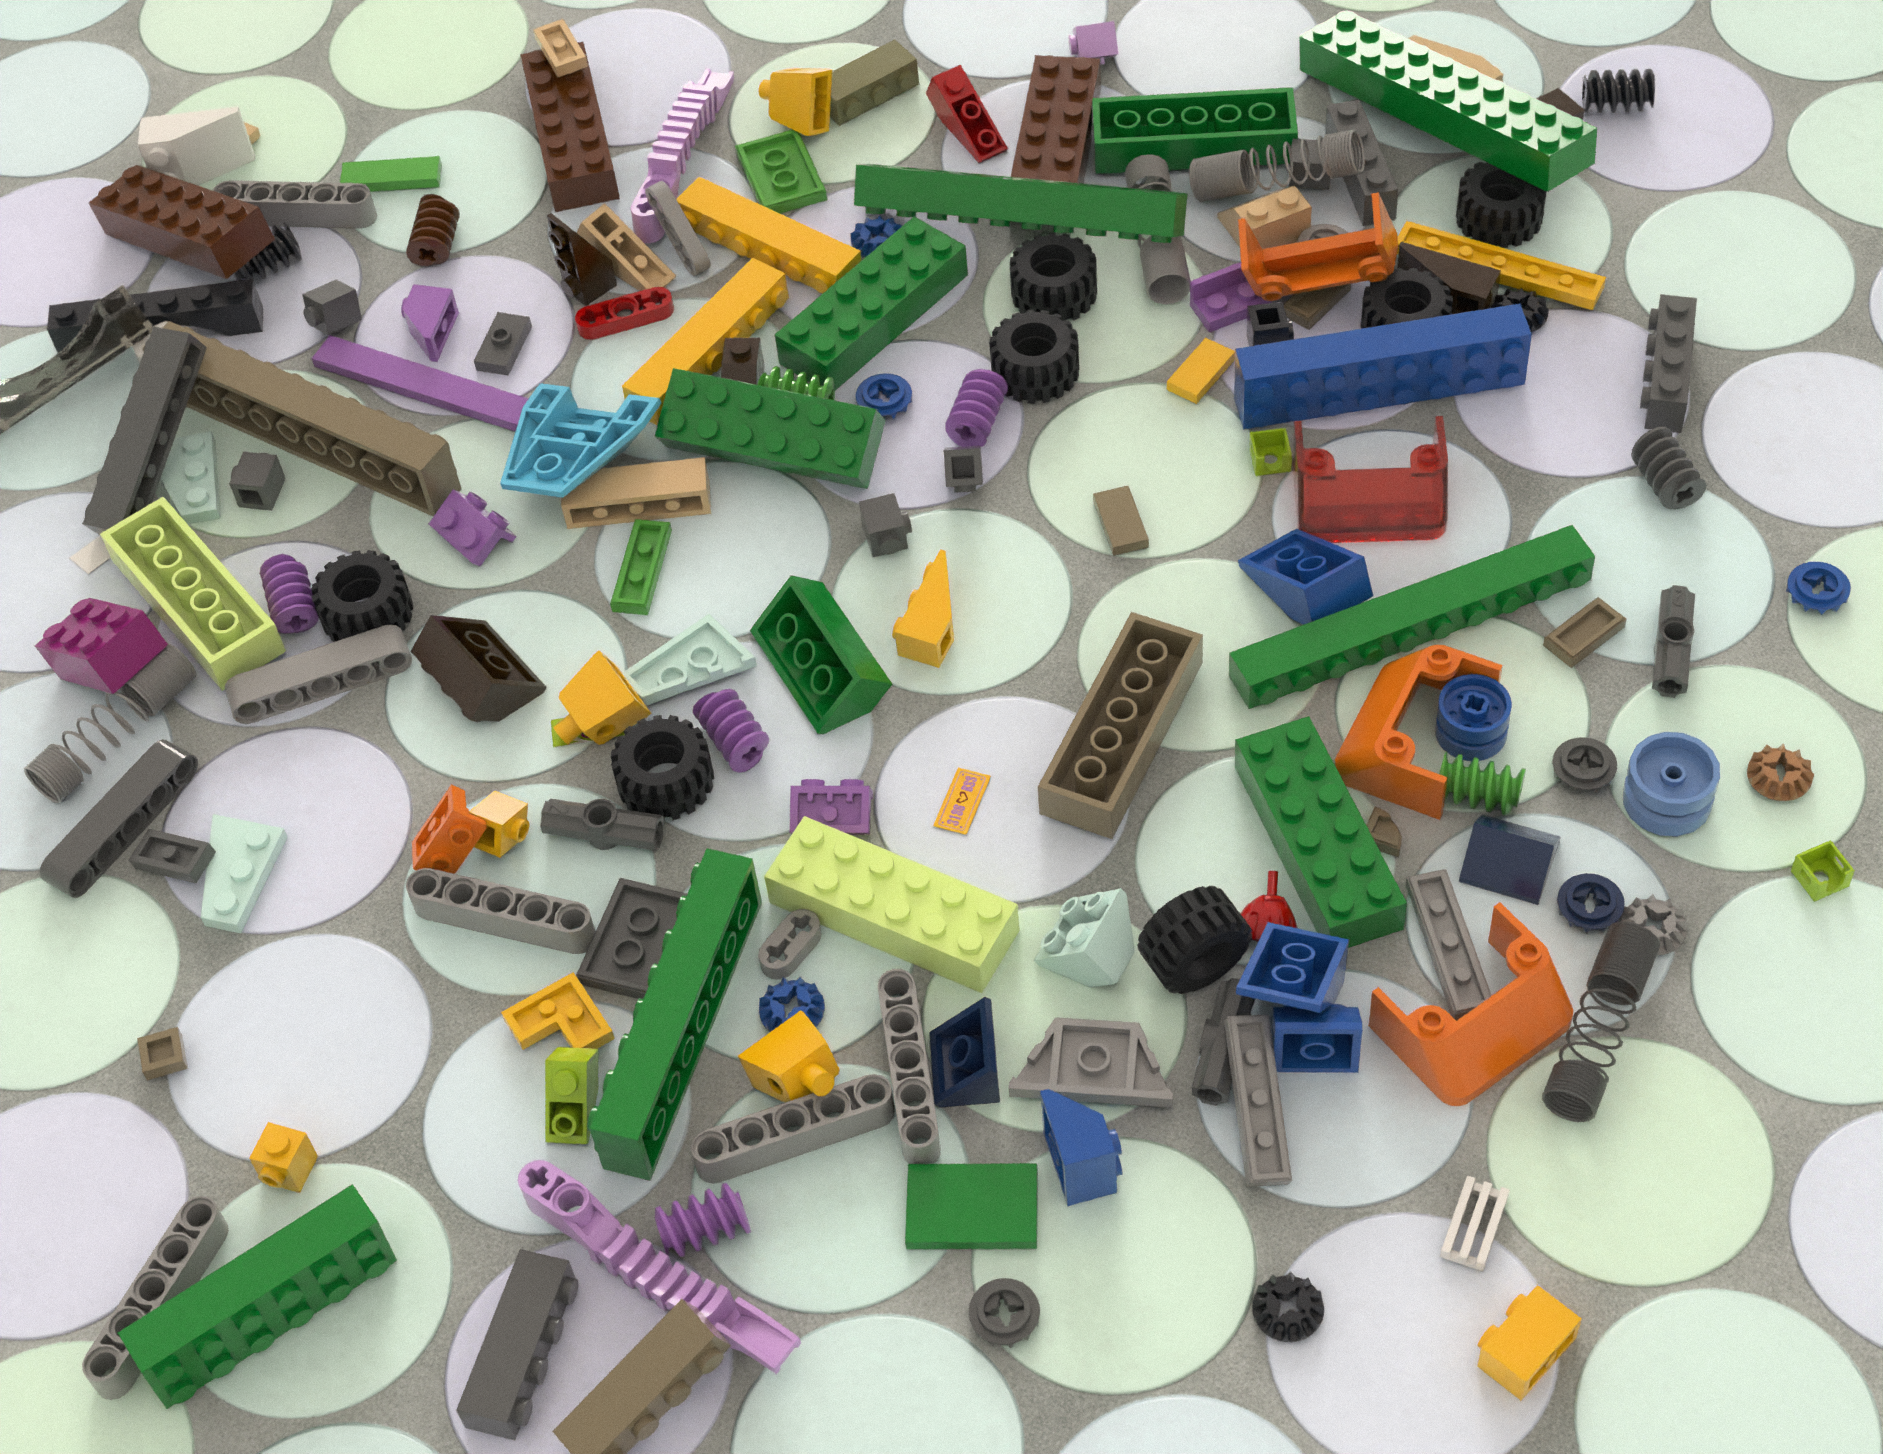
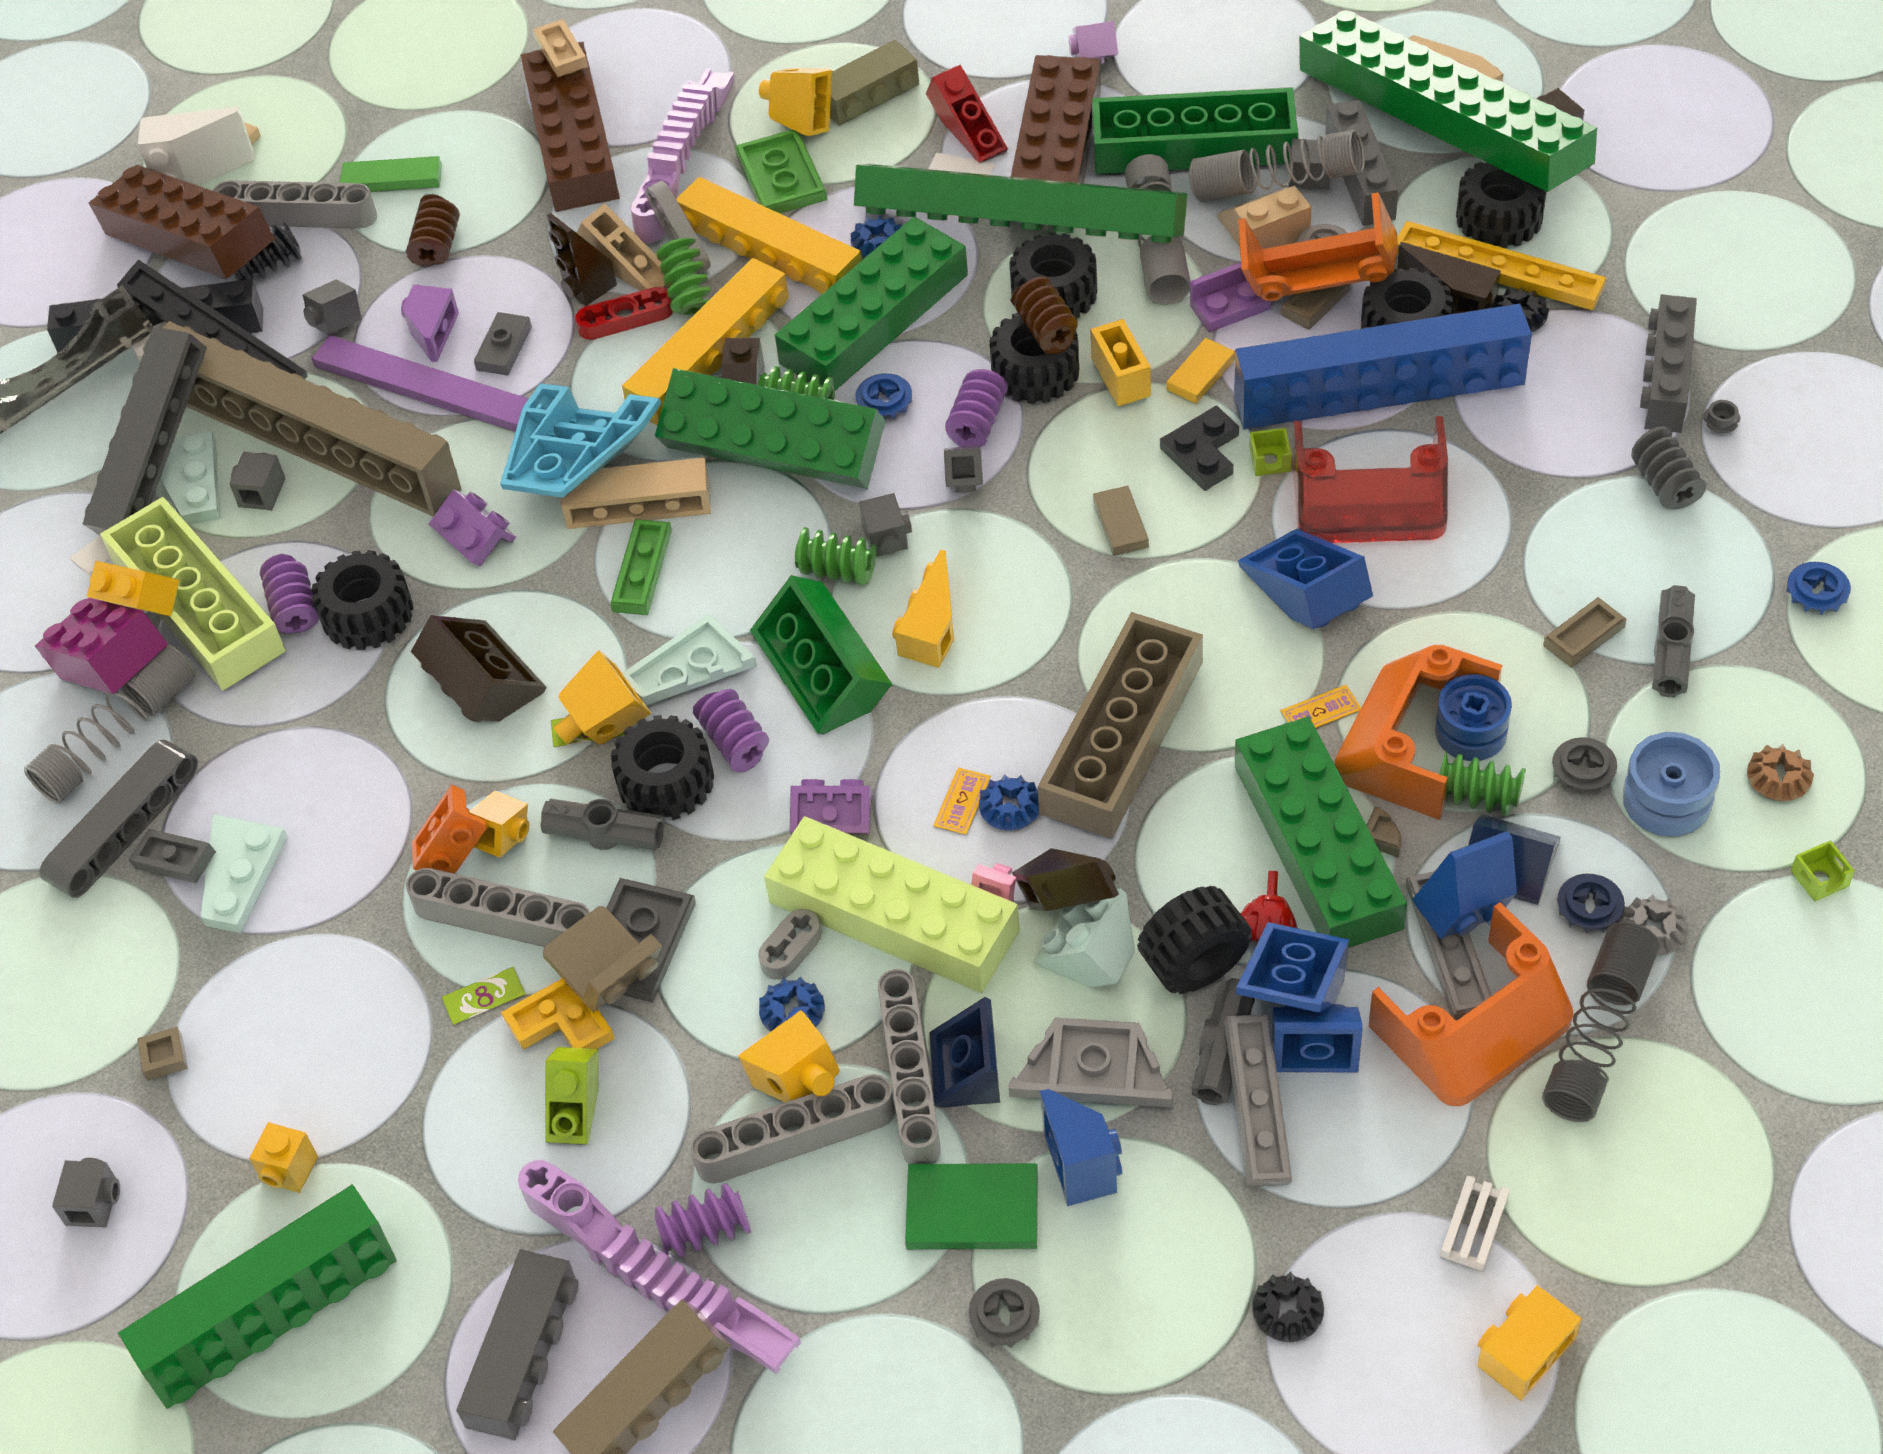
(86, 1193): none -> dark grey brick
(133, 588): none -> yellow brick
(156, 1276): light grey beam -> none
(182, 308): none -> black plate
(318, 674): light grey beam -> none
(483, 995): none -> lime sticker
(601, 958): none -> dark tan bracket
(675, 1015): green brick -> none
(682, 277): none -> bright green piece
(834, 558): none -> bright green piece
(959, 164): none -> white sticker
(995, 880): none -> bright pink tile
(1008, 816): none -> blue gear
(1045, 314): none -> reddish brown piece
(1065, 880): none -> dark brown slope
(1120, 362): none -> yellow brick
(1197, 444): none -> black plate
(1268, 324): black brick -> none
(1324, 707): none -> yellow sticker
(1410, 616): green brick -> none
(1469, 886): none -> blue slope
(1618, 89): black piece -> none
(1722, 416): none -> dark grey plate

